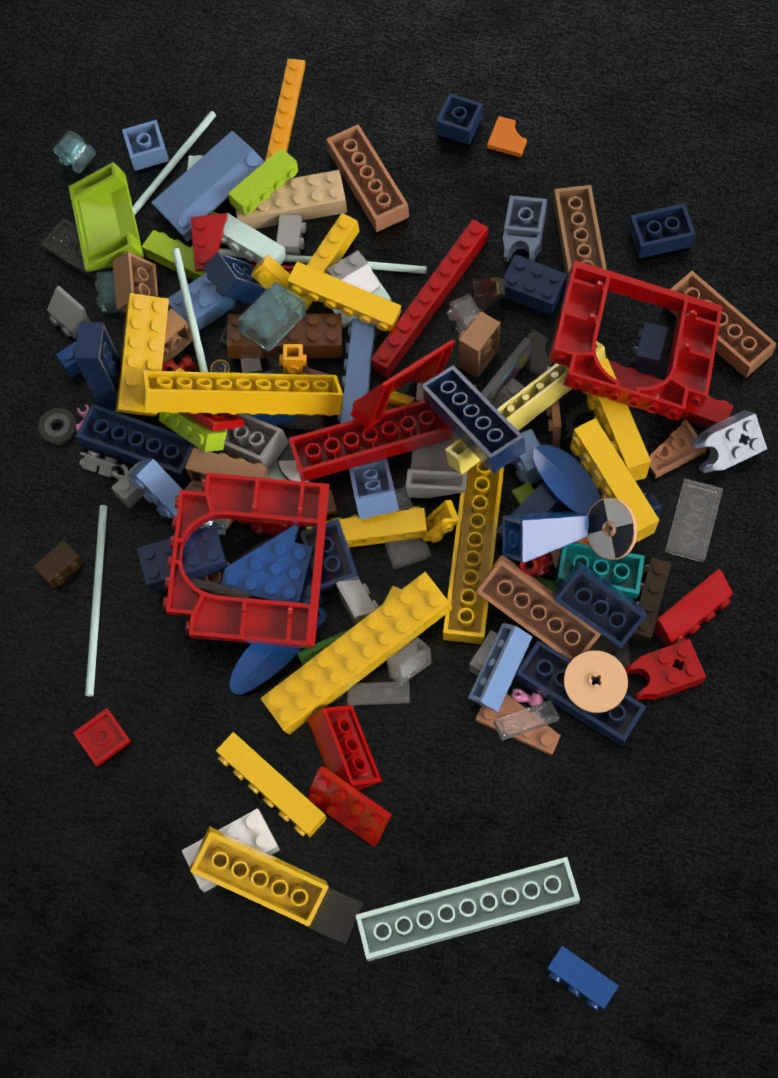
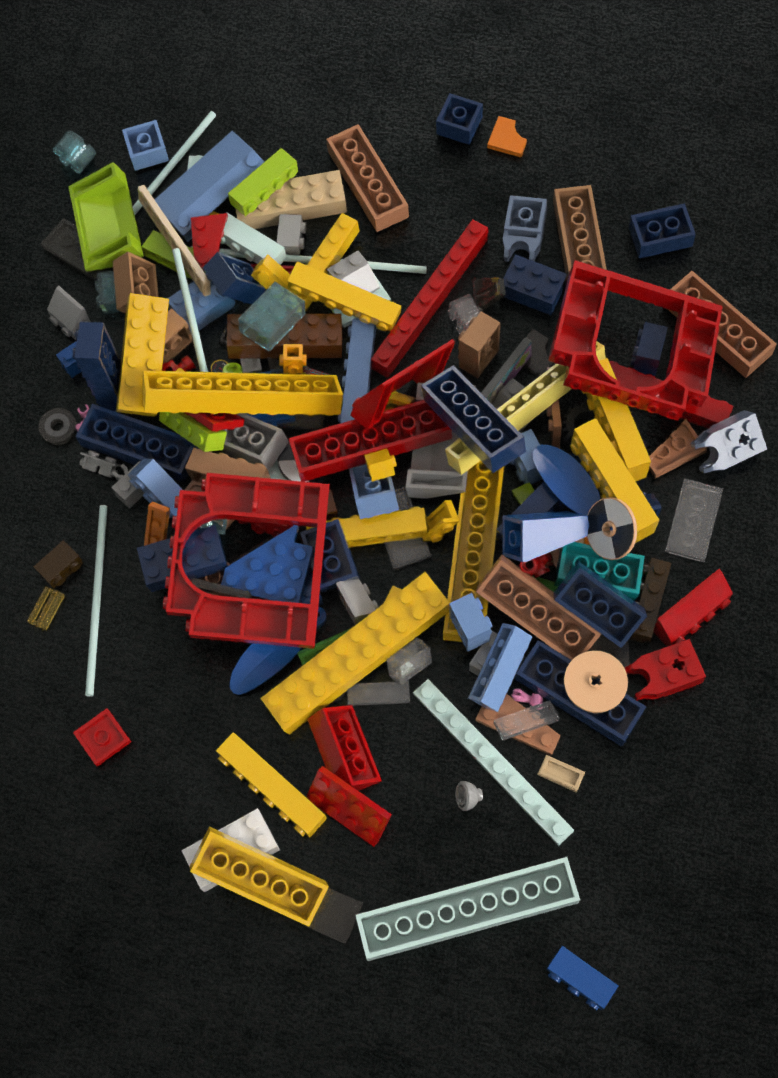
(31, 620): none -> clear yellow tile
(156, 523): none -> orange plate
(174, 240): none -> tan tile
(232, 368): none -> lime tile
(286, 106): light orange plate -> none
(380, 464): none -> yellow brick
(467, 795): none -> light grey brick
(470, 622): none -> medium blue brick
(493, 762): none -> light aqua plate
(561, 773): none -> tan tile

